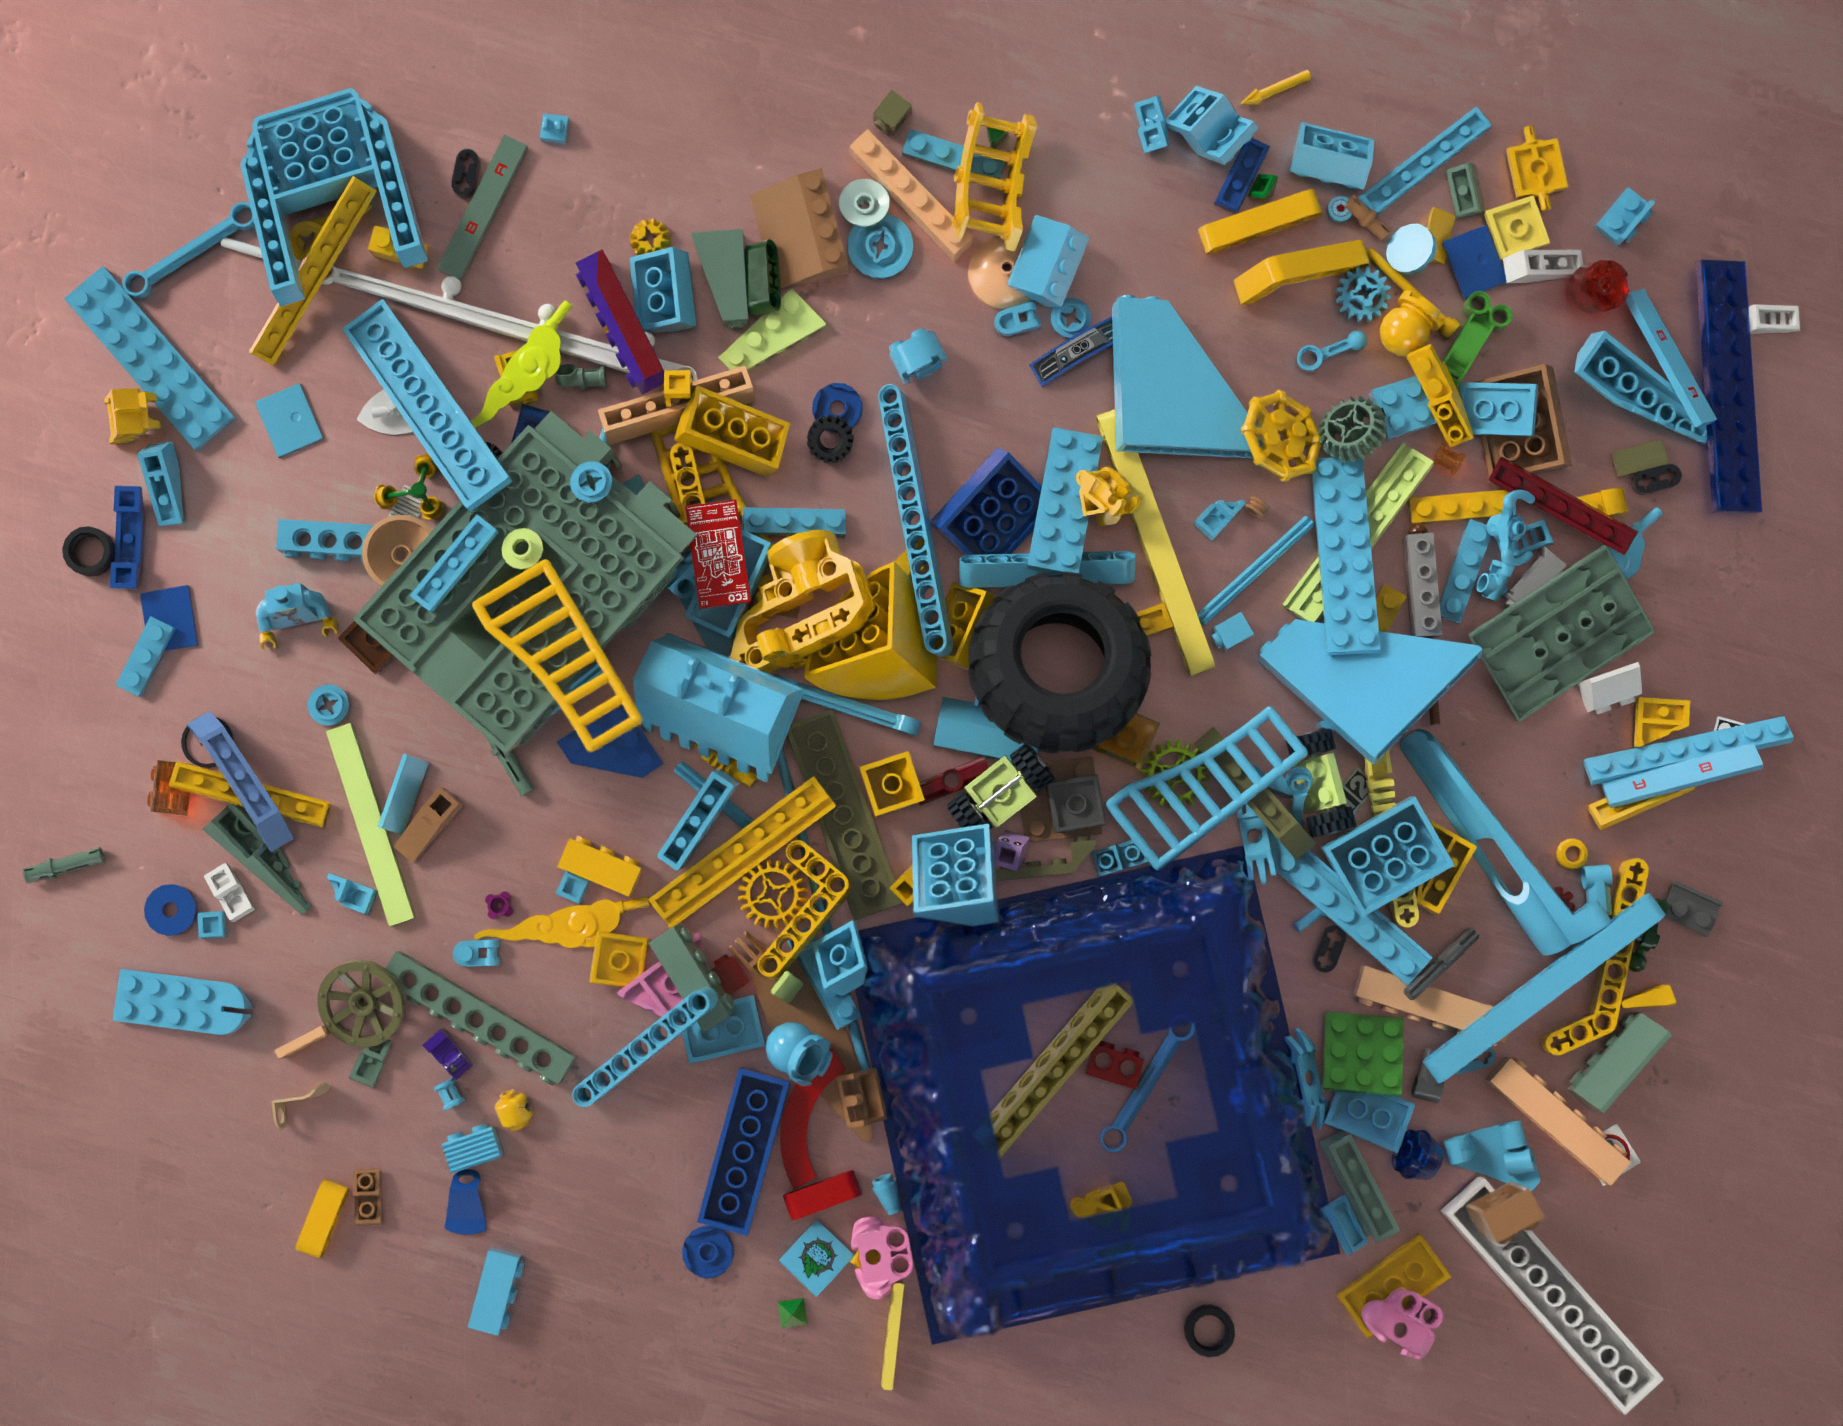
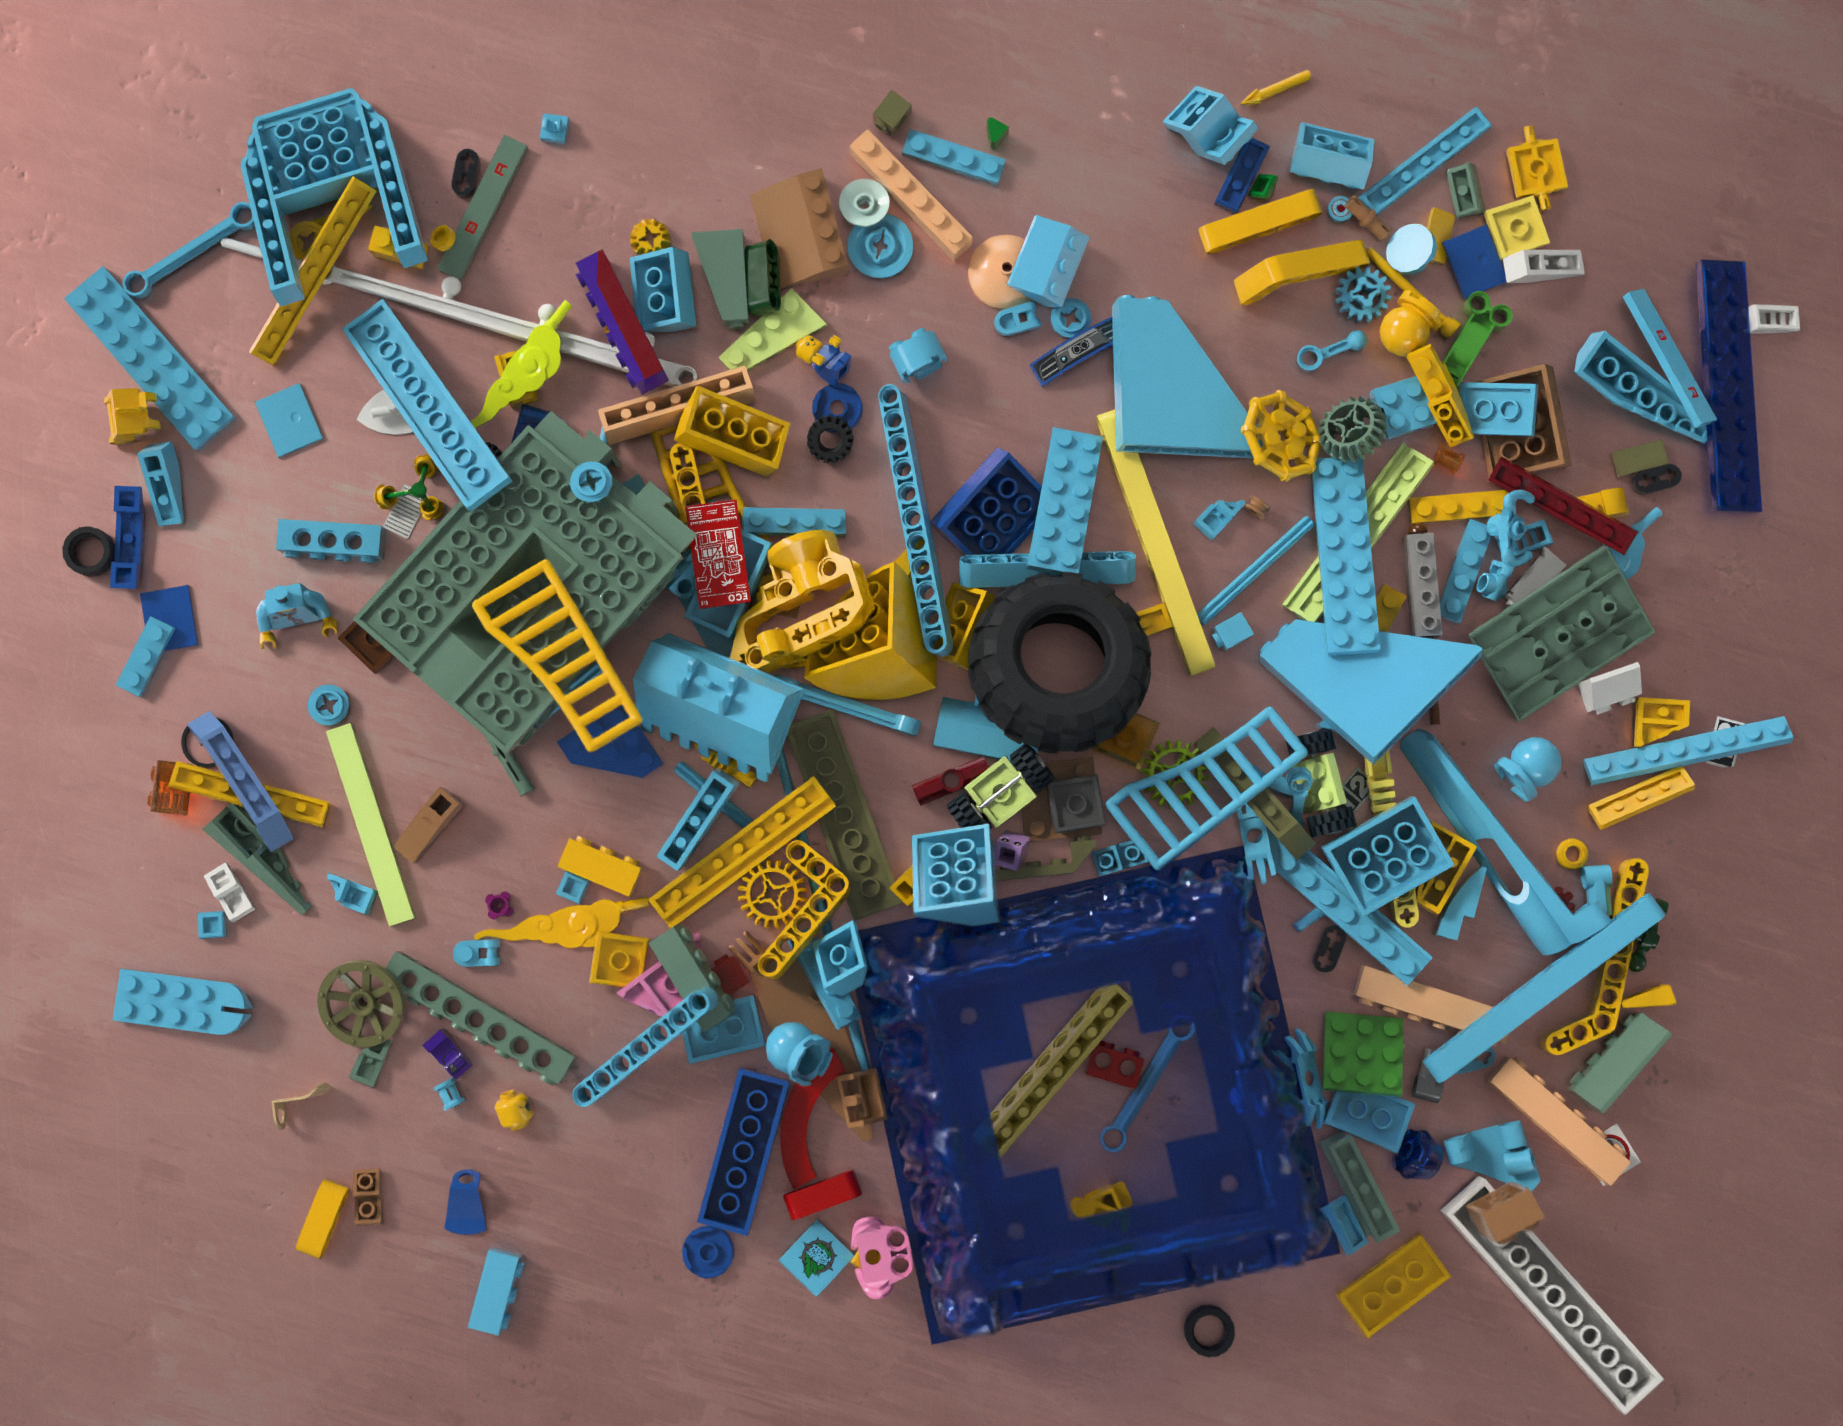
(53, 868): sand green pin -> none
(155, 910): blue tile -> none
(302, 1042): light nougat tile -> none
(386, 540): light nougat dish -> none
(403, 794): medium azure tile -> none
(442, 238): none -> yellow tile
(454, 563): medium azure plate -> none
(473, 1148): medium azure brick -> none
(533, 554): yellowish green piece -> none
(570, 375): sand green connector -> none
(677, 385): yellow panel -> none
(787, 987): yellowish green slope -> none
(792, 1313): green slope -> none
(825, 359): none -> piece
(887, 1192): medium azure cone -> none
(892, 784): yellow slope -> none
(892, 1335): light yellow tile -> none
(1011, 186): yellow fence -> none
(1105, 495): yellow piece -> none
(1152, 123): medium azure slope -> none
(1383, 1315): bright pink piece -> none
(1442, 963): dark grey axle -> none
(1460, 904): none -> medium azure slope
(1531, 765): none -> medium azure tile
(1599, 286): clear red brick -> none
(1623, 216): medium azure bracket -> none
(1682, 775): medium azure tile -> none
(1692, 908): dark grey plate -> none

